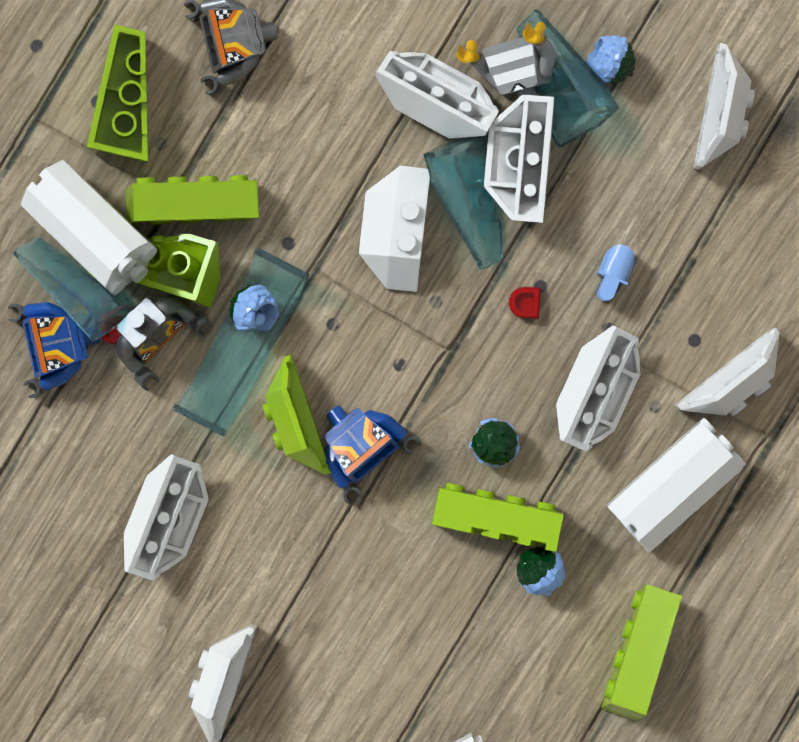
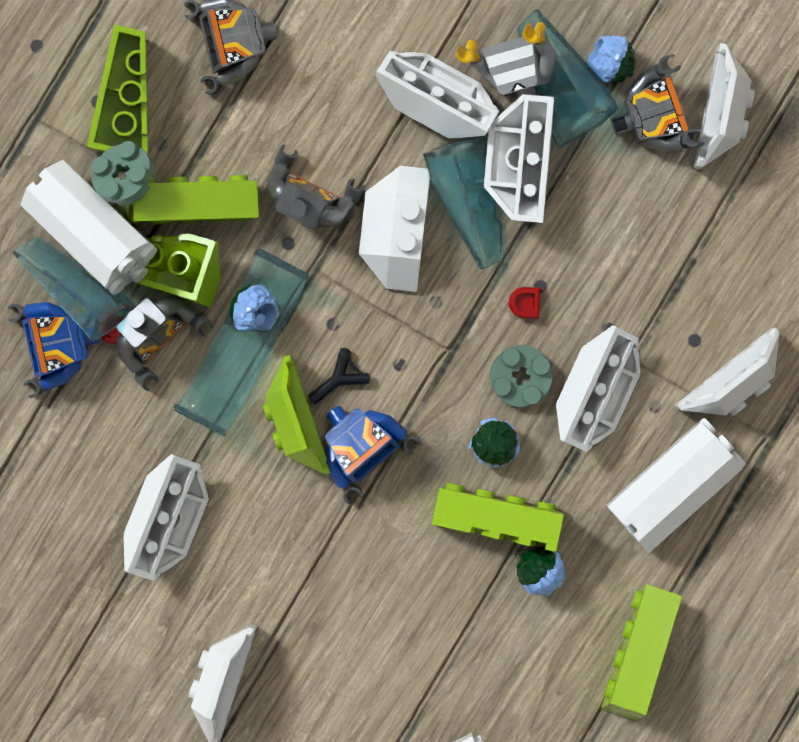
(111, 163): none -> sand green plate
(305, 200): none -> flat silver torso
(339, 377): none -> black piece
(512, 360): none -> sand green plate
(615, 270): light blue arm -> none
(656, 112): none -> torso

